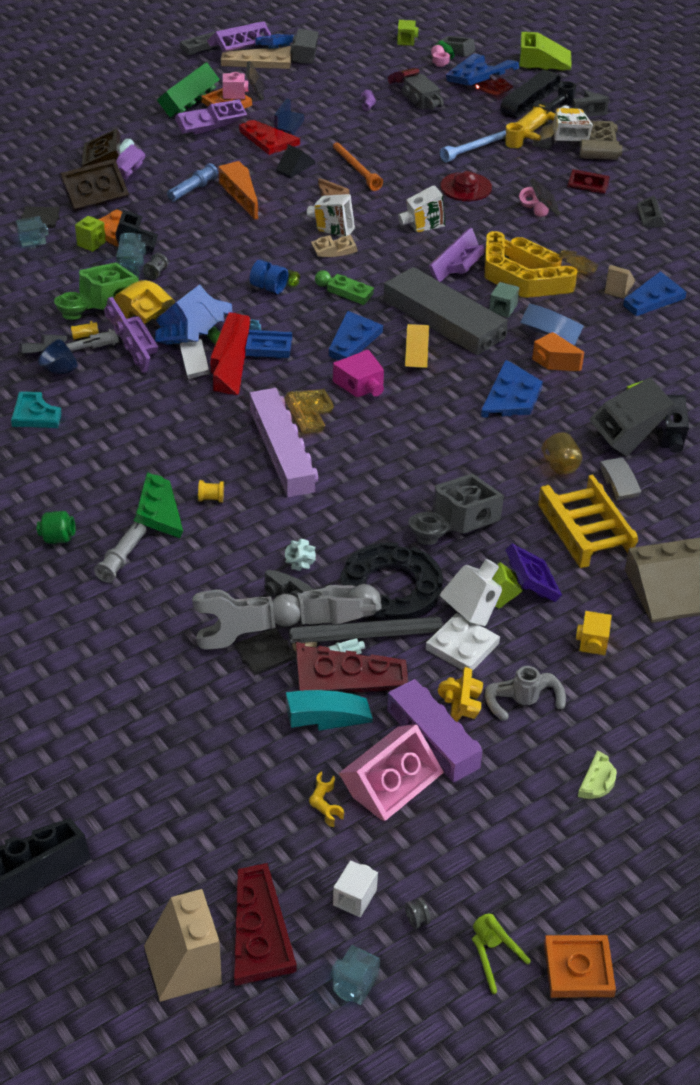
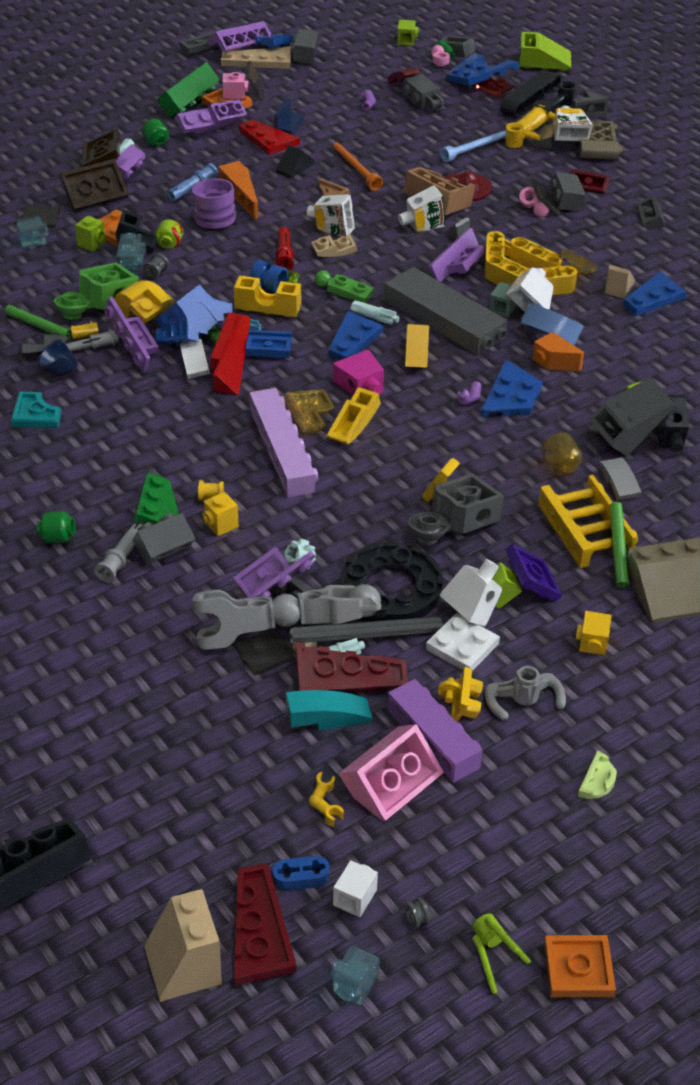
(36, 321): none -> bright green piece
(155, 131): none -> green head
(163, 538): none -> dark grey brick
(169, 234): none -> lime head
(214, 203): none -> medium lavender wheel
(221, 514): none -> yellow brick
(251, 297): none -> yellow arch
(269, 572): none -> medium lavender bracket
(284, 252): none -> red pin
(301, 873): none -> blue beam
(354, 416): none -> yellow slope
(378, 313): none -> light aqua piece
(442, 477): none -> yellow tile
(455, 195): none -> medium nougat wedge
(458, 228): none -> dark grey slope
(468, 397): none -> medium lavender arm
(531, 288): none -> white torso
(567, 191): none -> dark grey brick
(619, 546): none -> bright green piece

